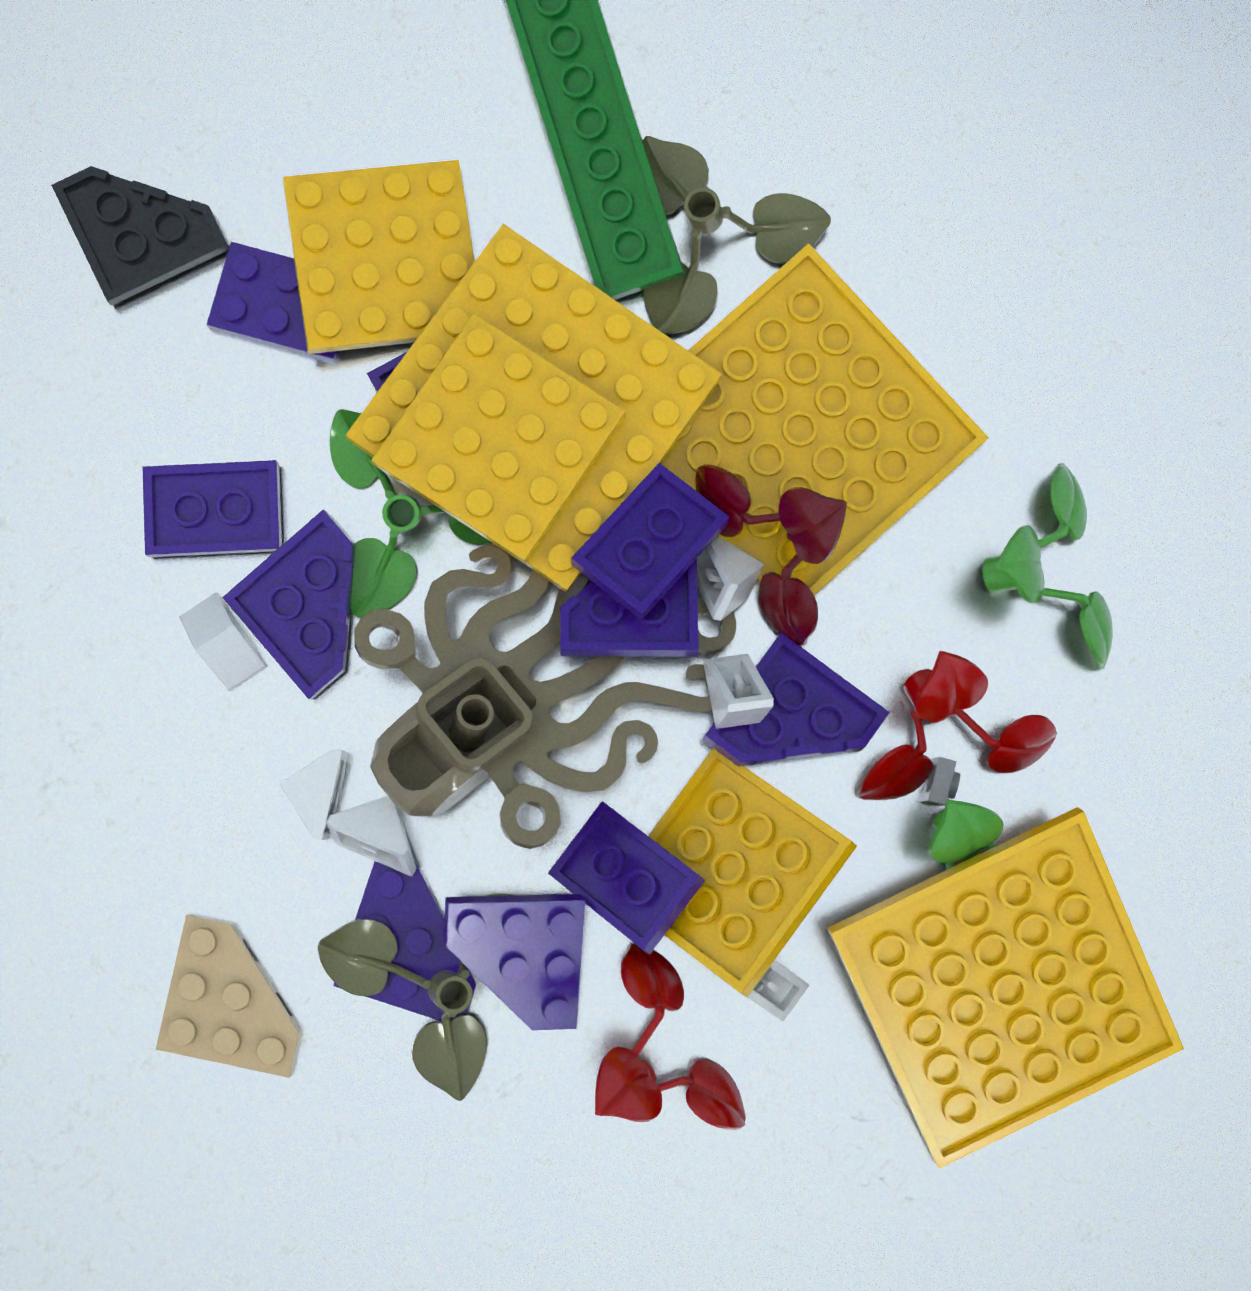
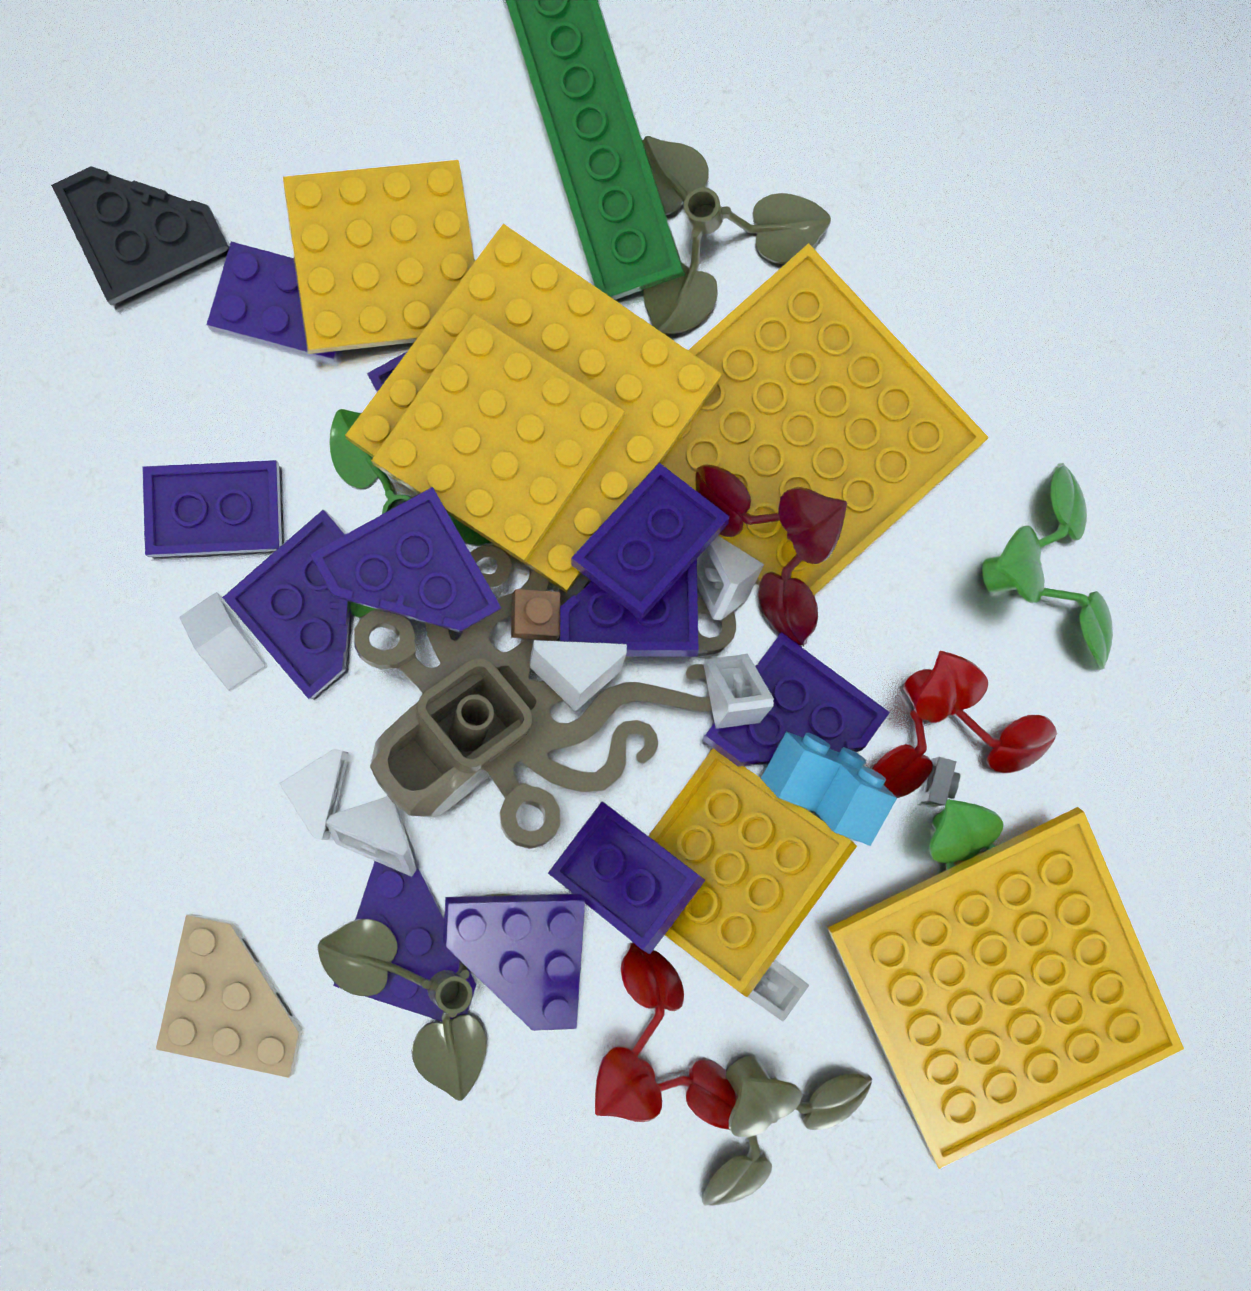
(409, 566): none -> dark purple plate
(535, 615): none -> medium nougat plate
(576, 668): none -> white slope
(763, 1103): none -> olive plant
(831, 784): none -> medium azure brick

